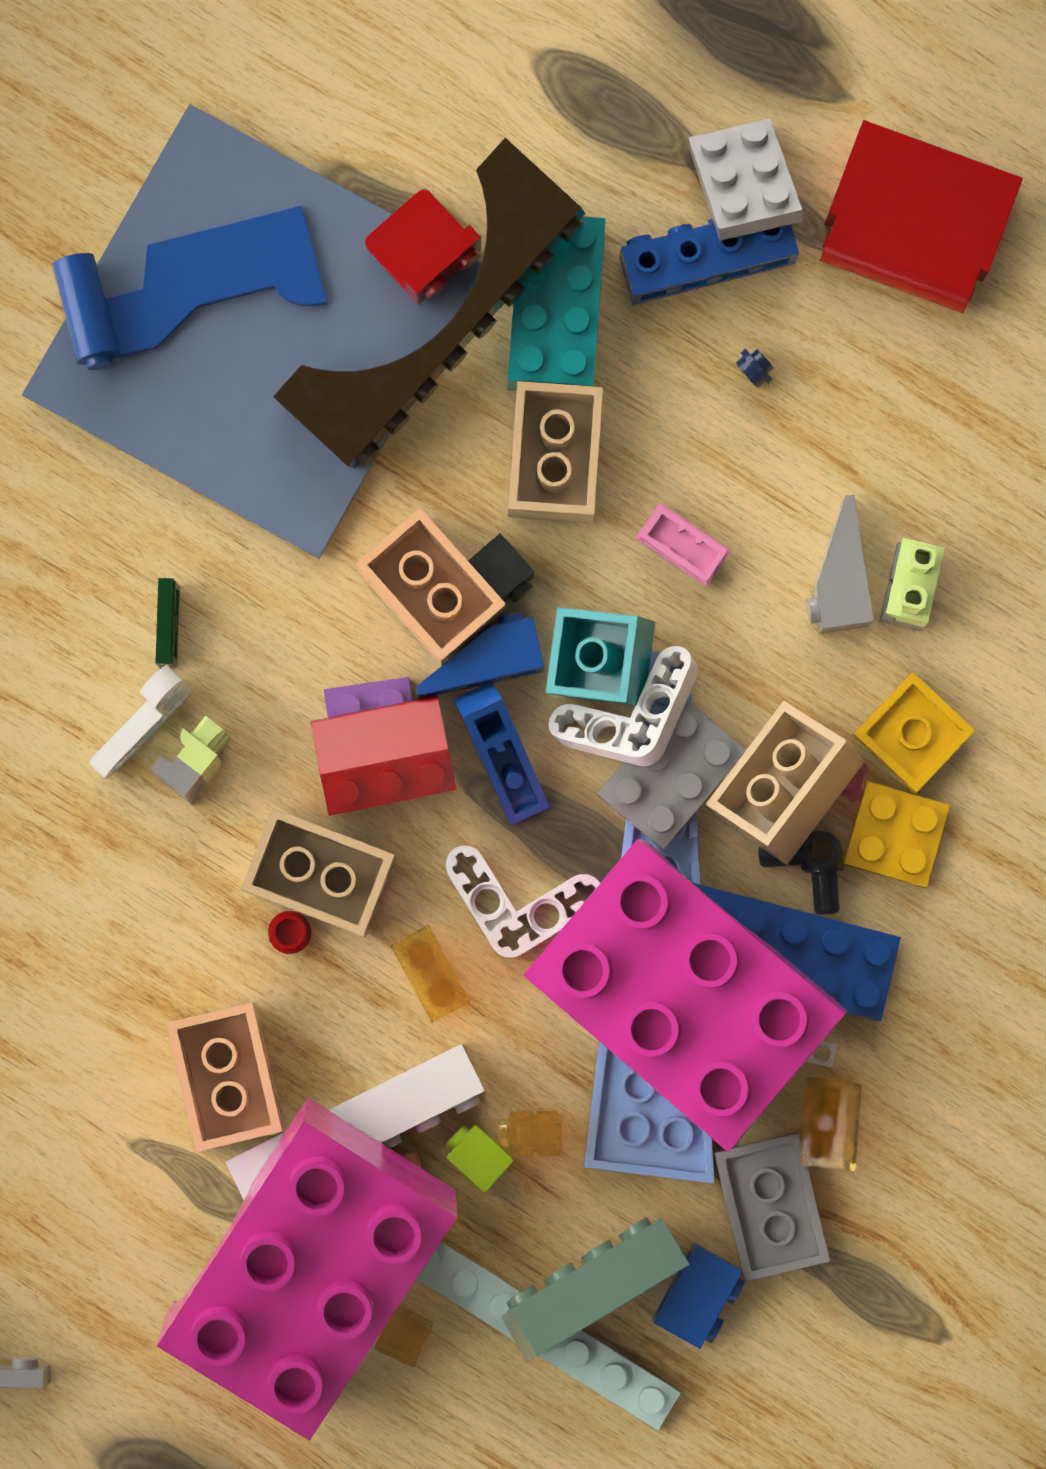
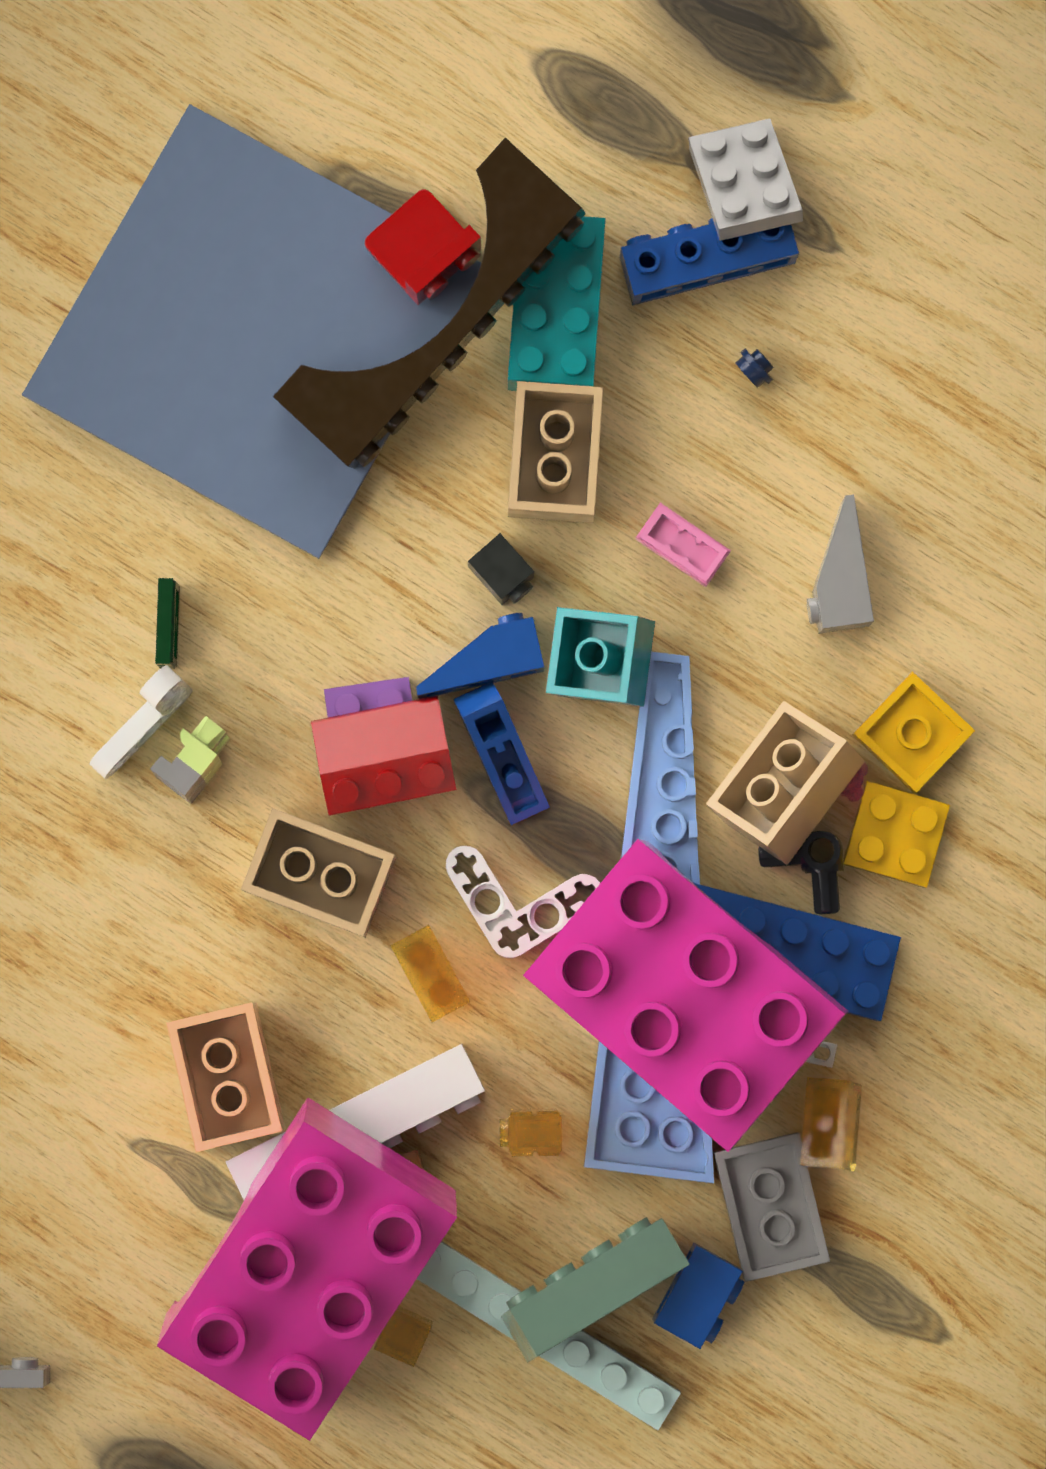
(184, 276): blue door -> none
(289, 932): red plate -> none
(431, 587): light nougat brick -> none
(478, 1156): lime brick -> none
(633, 730): white beam -> none
(668, 793): light grey plate -> none
(913, 586): yellowish green hips -> none
(917, 216): red piece -> none

